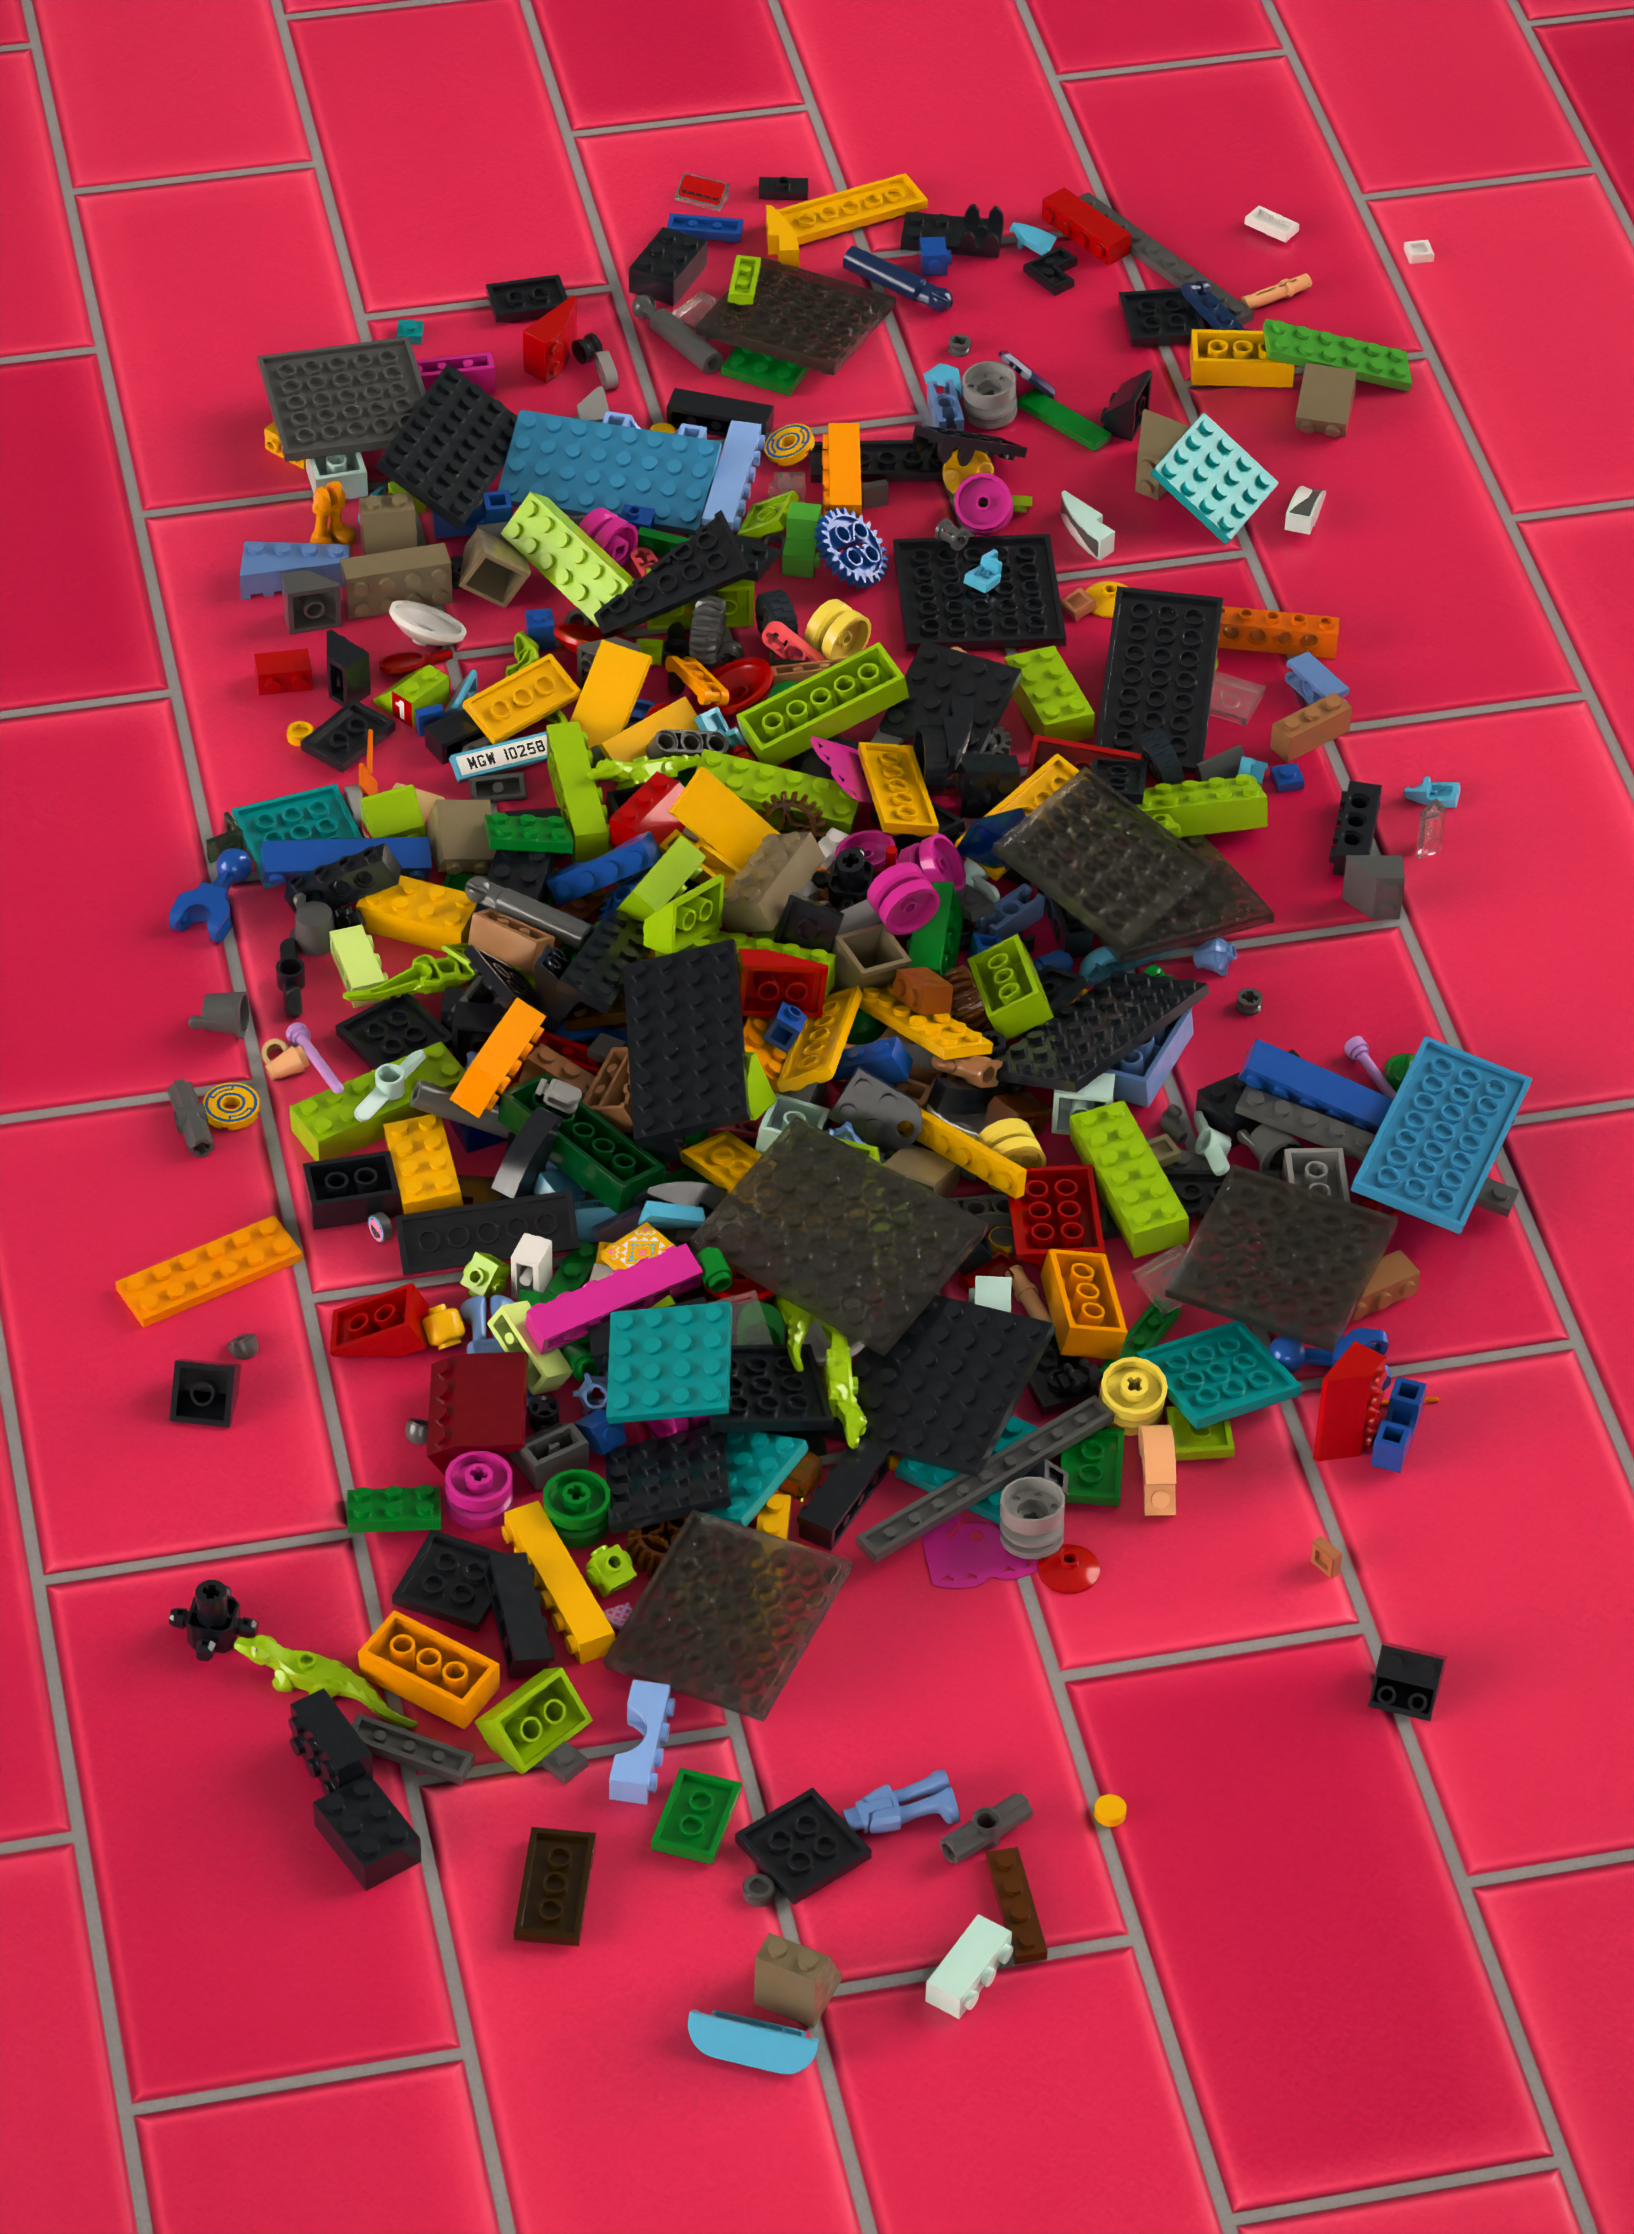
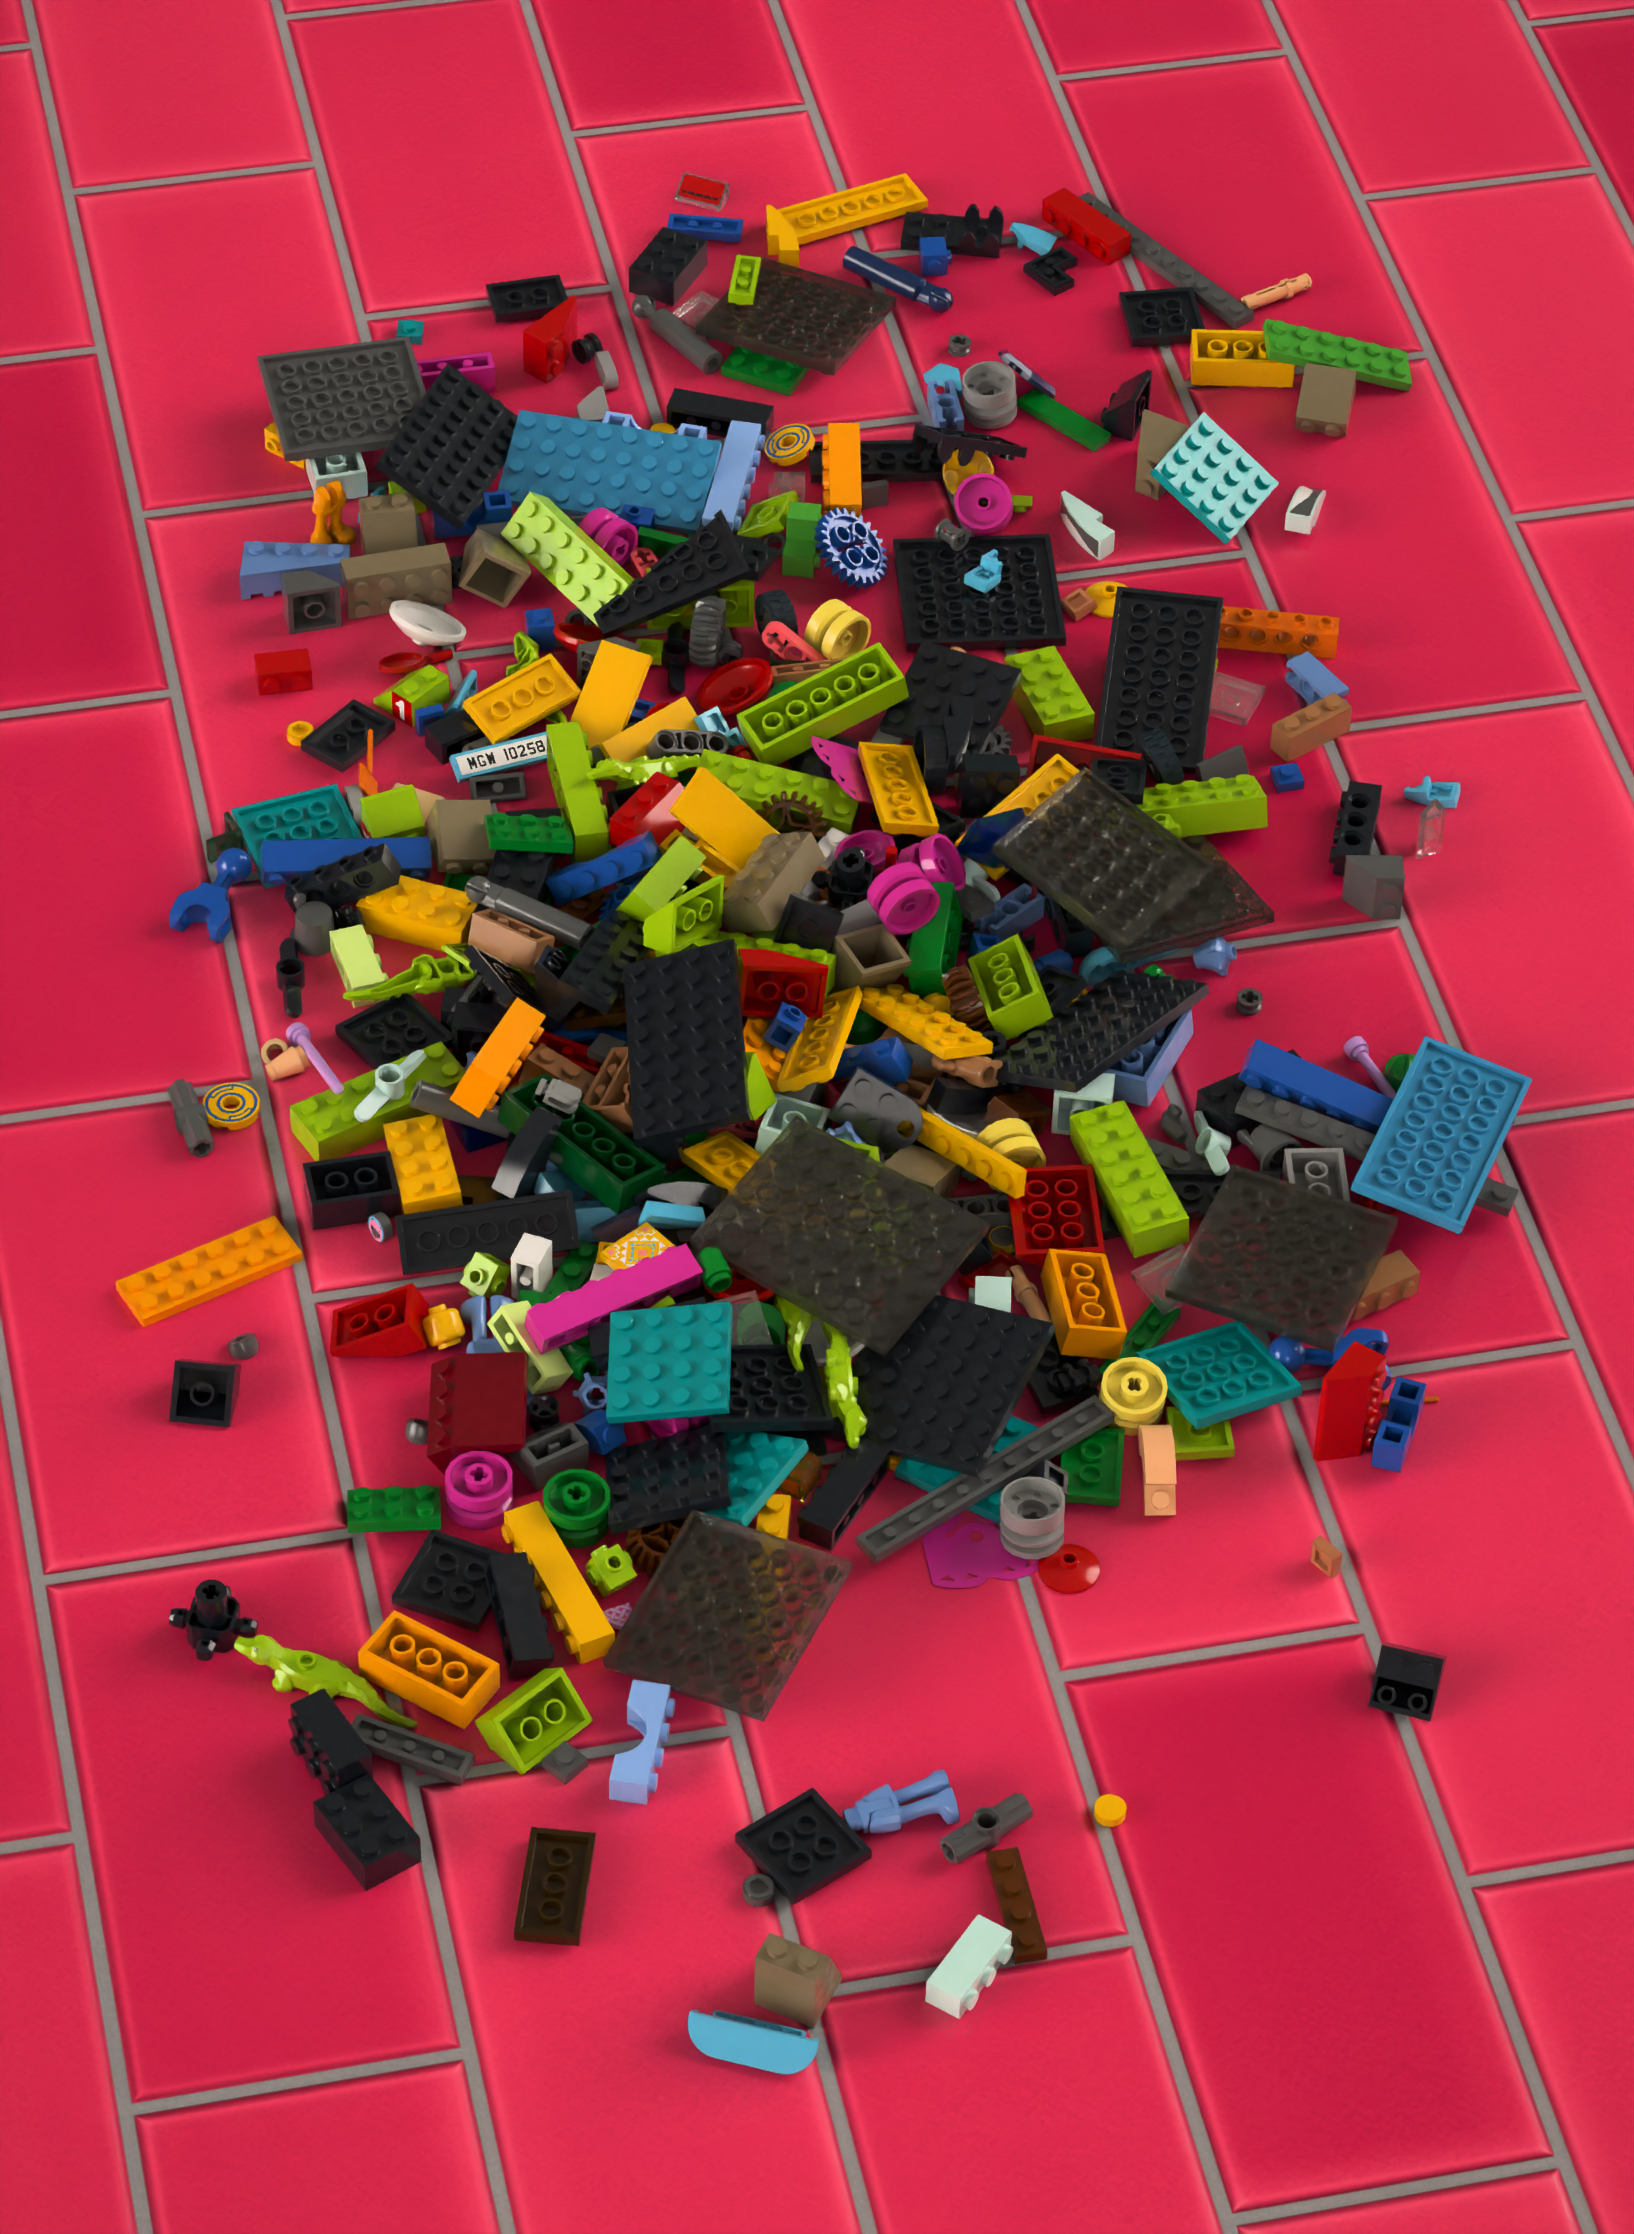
(223, 1014): dark grey hat -> none
(347, 670): black slope -> none
(696, 1816): green plate -> none
(698, 680): light orange plate -> none
(783, 188): black plate -> none
(923, 991): dark orange brick -> none
(1164, 1150): dark tan plate -> none
(1210, 306): dark blue plate -> none
(1253, 768): medium azure slope -> none
(1271, 224): white plate -> none
(1418, 251): white tile -> none

